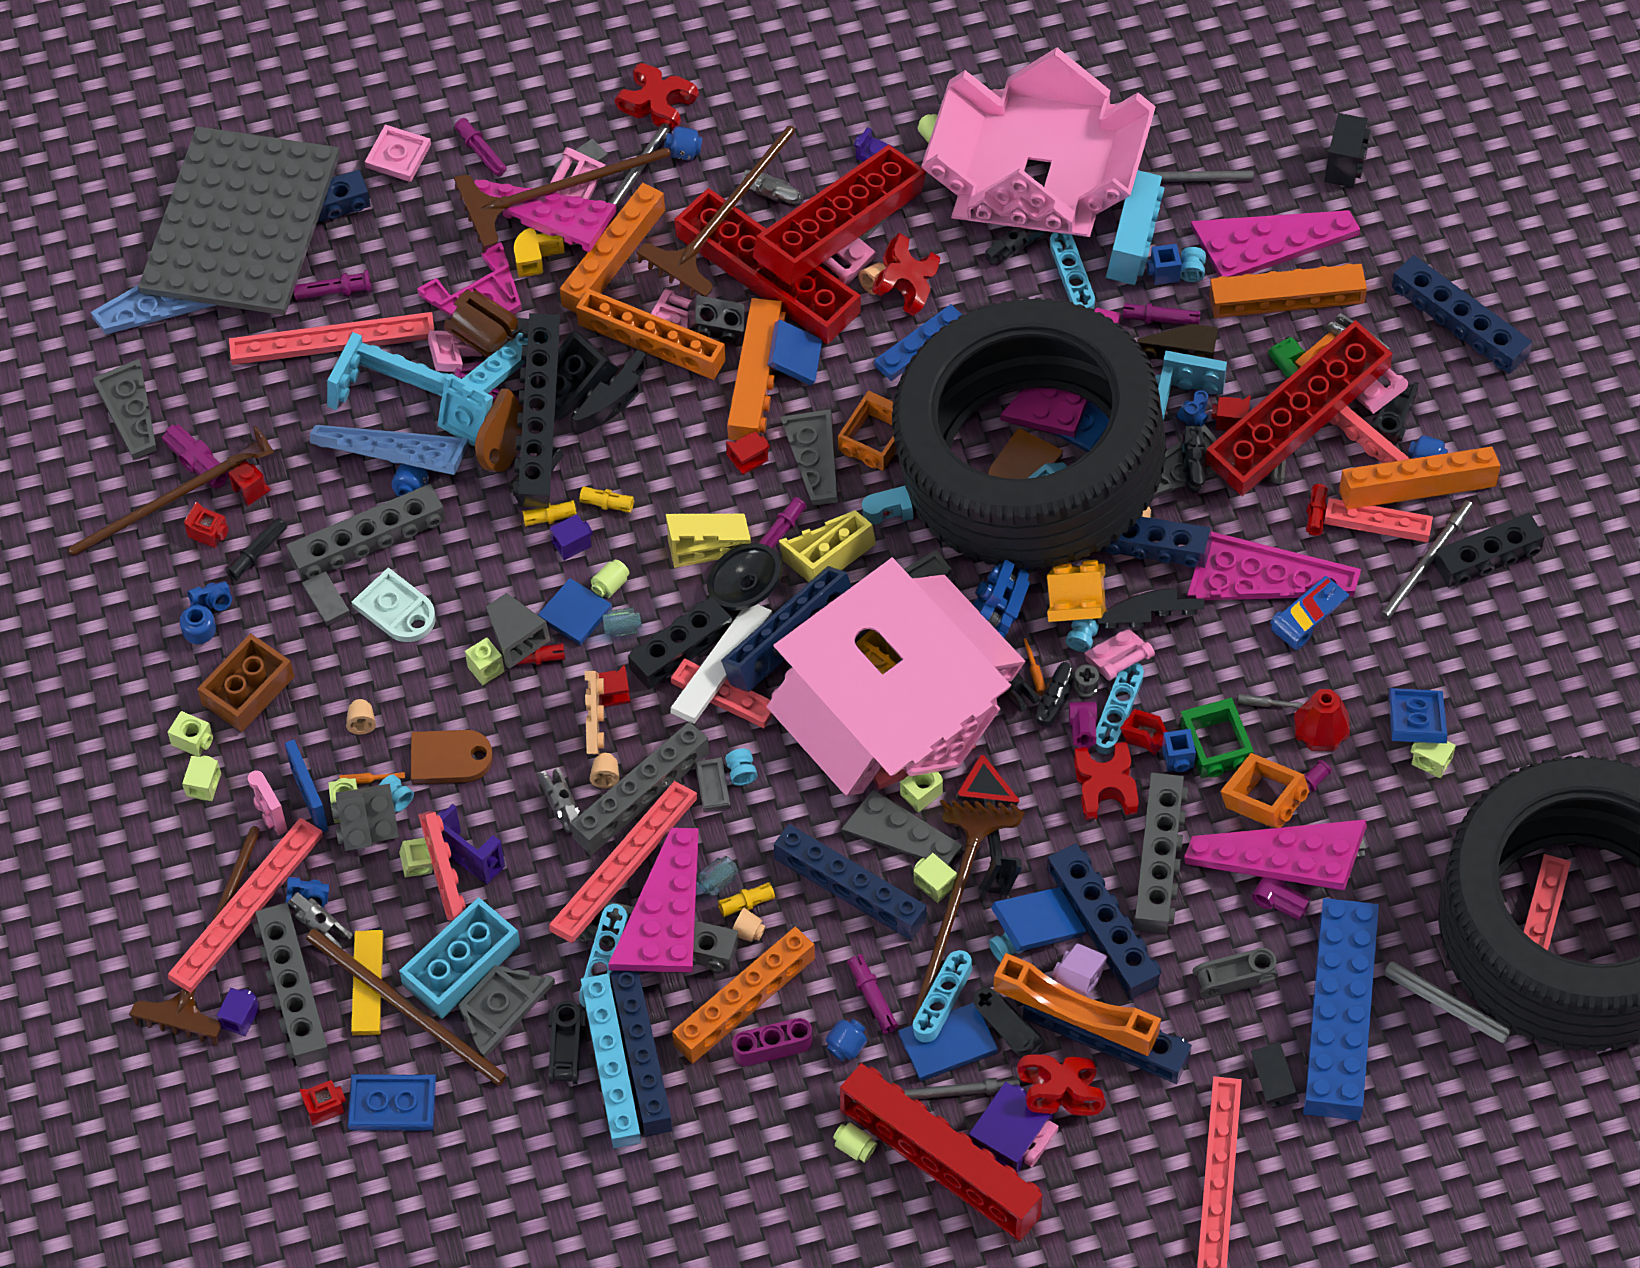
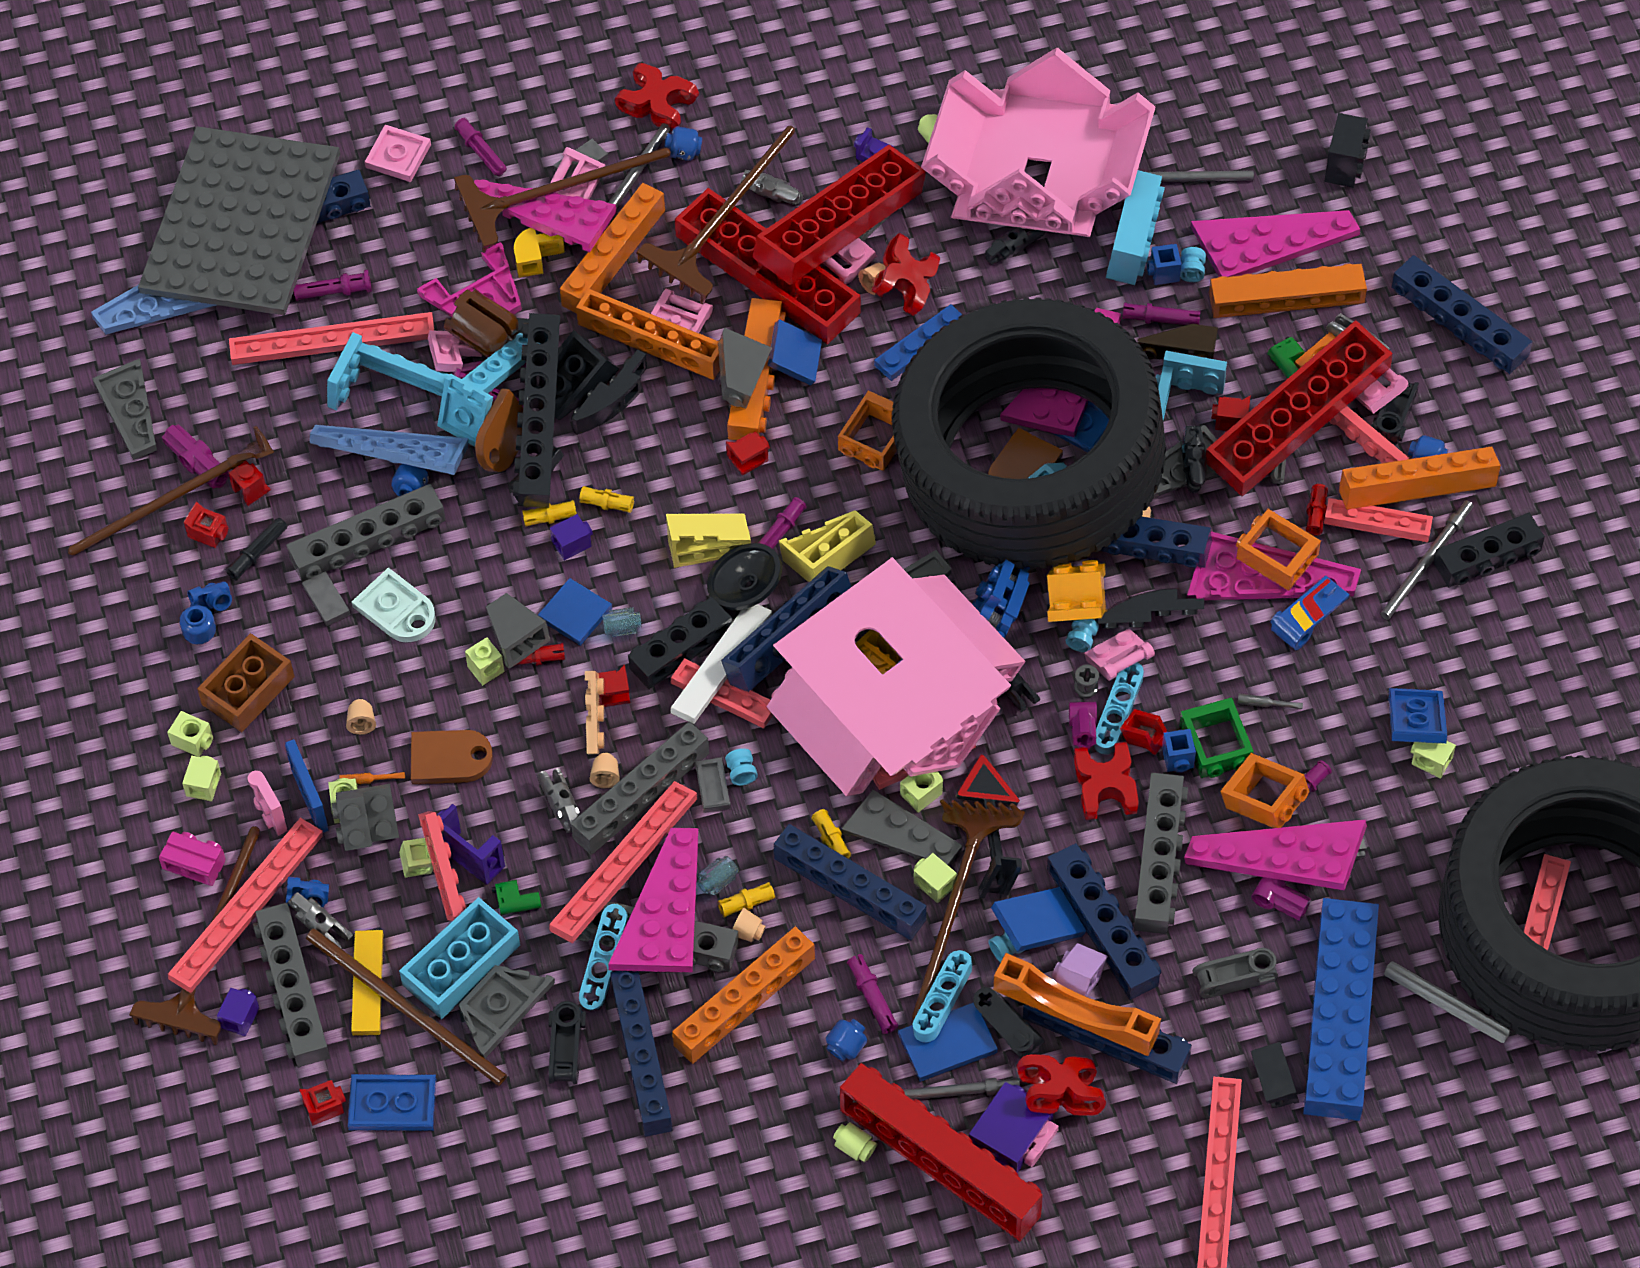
(192, 858): none -> dark pink brick
(400, 794): medium azure wheel -> none
(511, 901): none -> green piece
(609, 579): yellowish green brick -> none
(610, 1061): medium azure brick -> none
(715, 313): black brick -> none
(740, 366): none -> dark grey slope
(763, 1052): magenta beam -> none
(814, 450): dark grey wing -> none
(829, 833): none -> yellow pin
(887, 505): medium azure leg -> none
(1035, 671): orange piece -> none
(1055, 695): black hinge -> none
(1071, 272): medium azure beam -> none
(1194, 412): blue plate -> none
(1269, 567): none -> orange window
(1322, 721): red cone -> none

